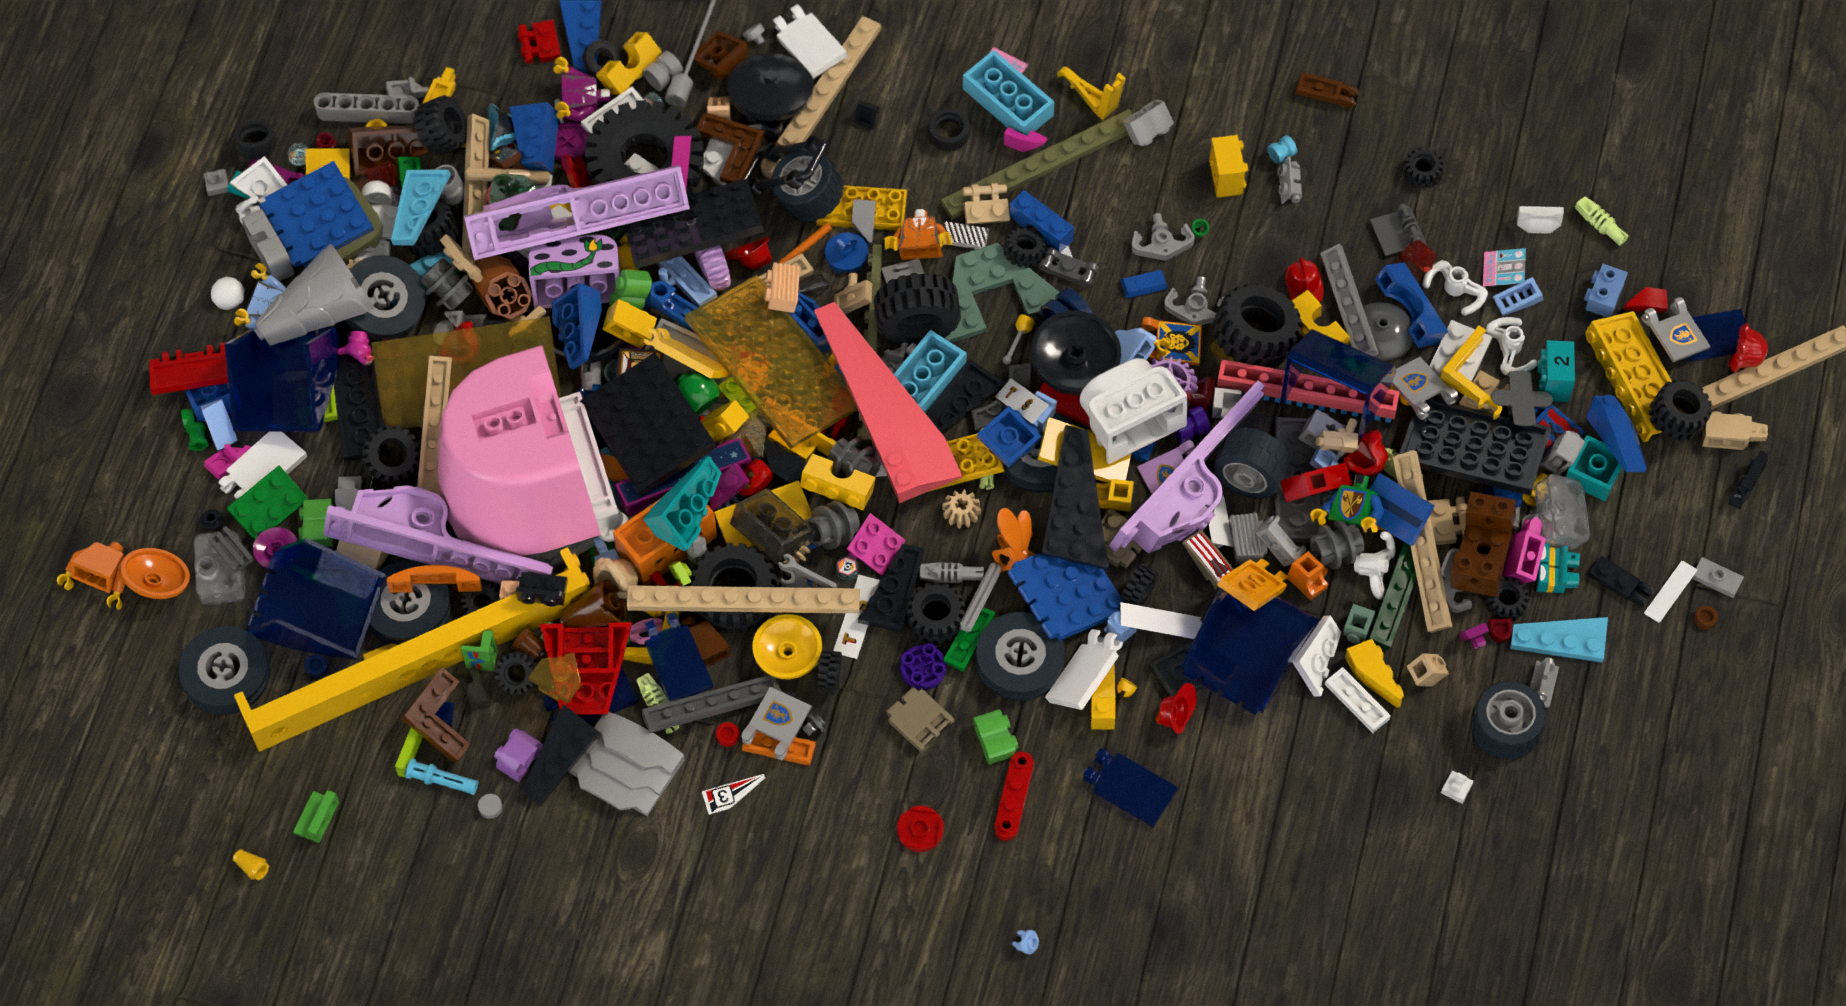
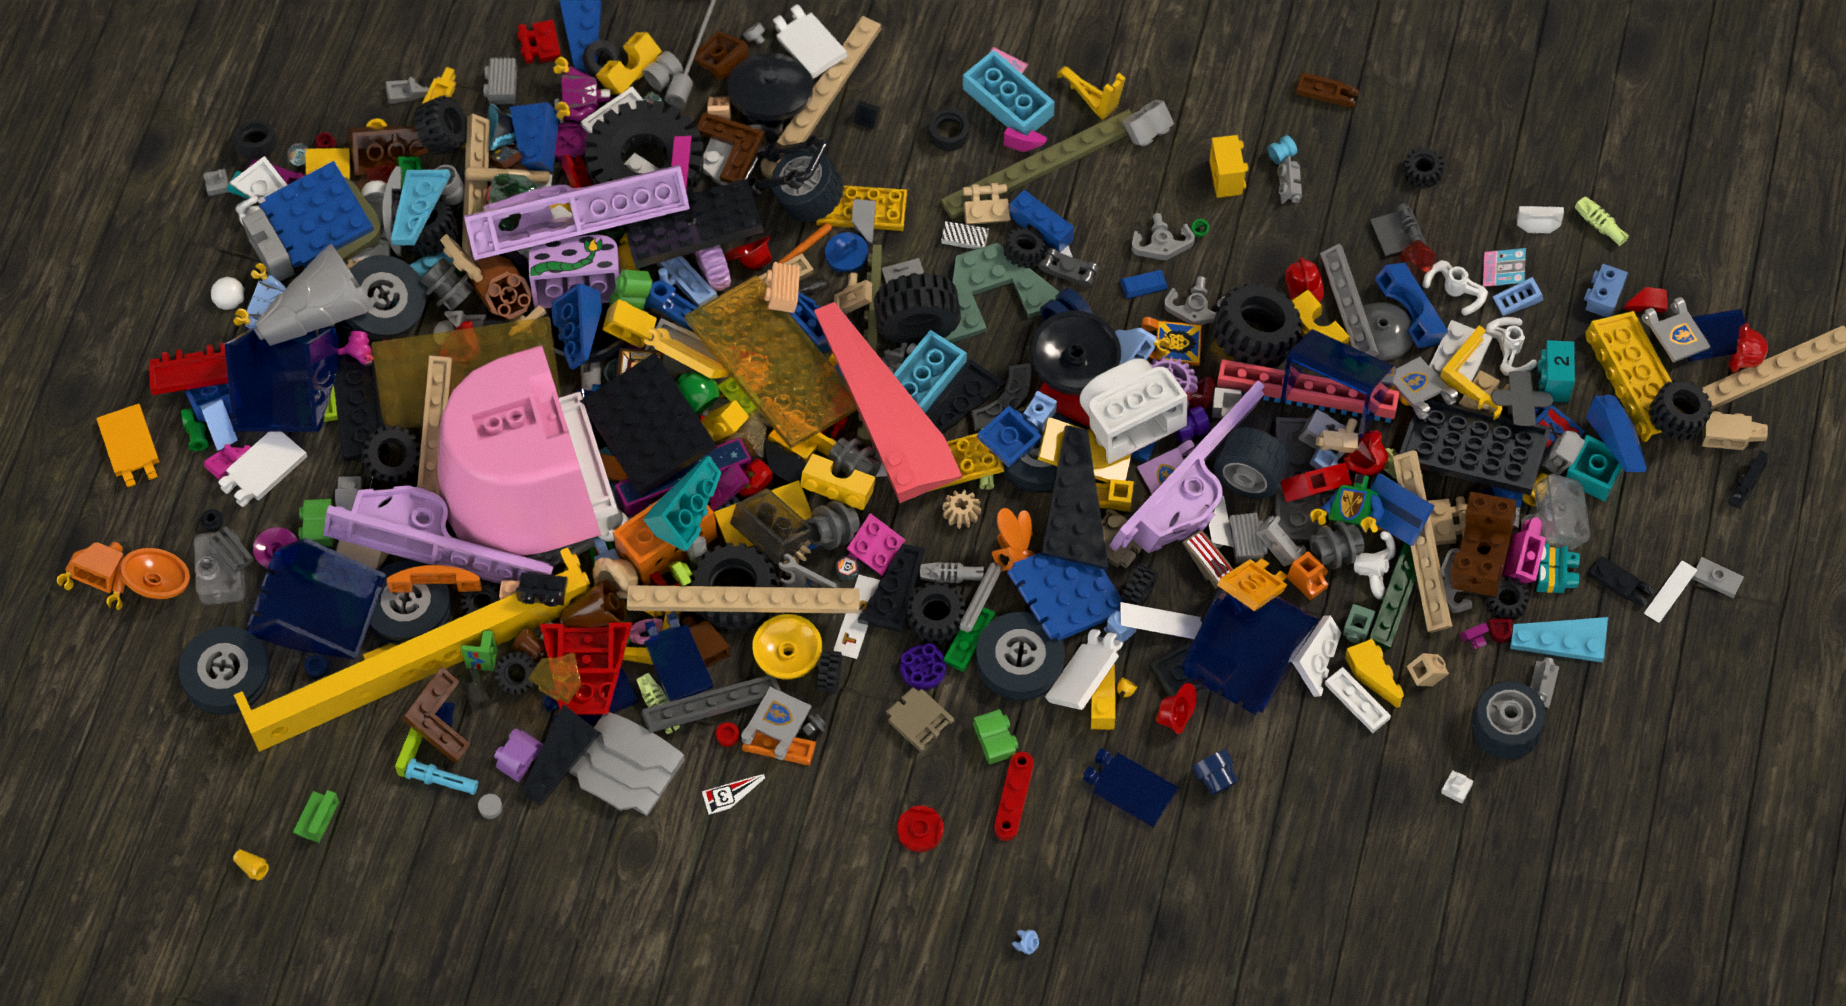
(128, 443): none -> light orange tile
(267, 503): green plate -> none
(357, 107): light grey beam -> none
(394, 184): none -> light grey slope
(501, 81): none -> light grey brick
(919, 237): orange torso -> none
(1022, 400): white sticker -> none
(1024, 325): hinge -> none
(1216, 772): none -> dark blue piece
(1705, 617): reddish brown tile -> none

